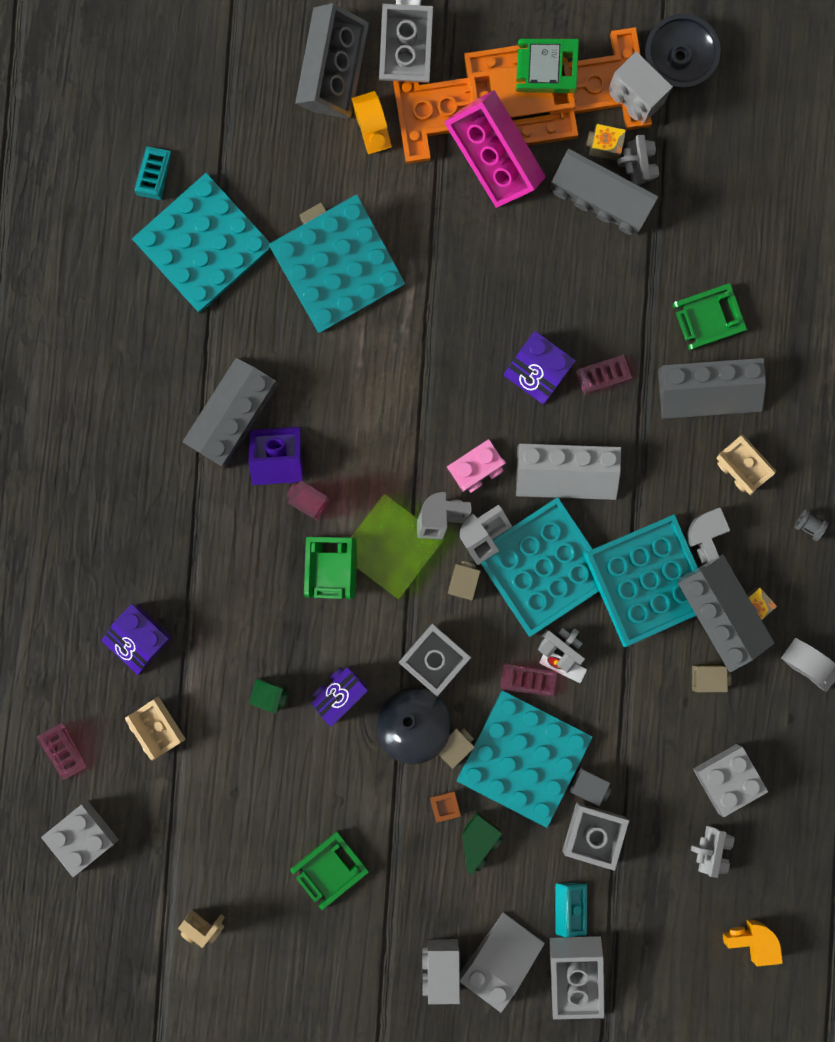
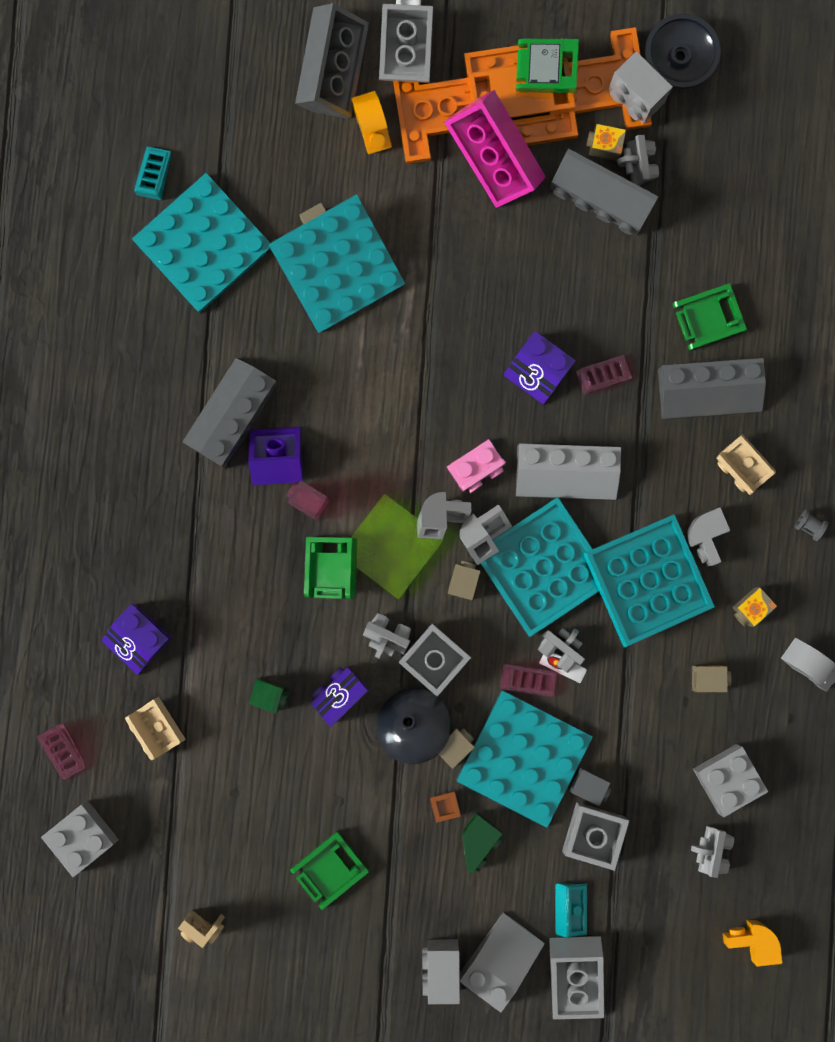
(384, 640): none -> light grey hips
(726, 613): dark grey slope -> none

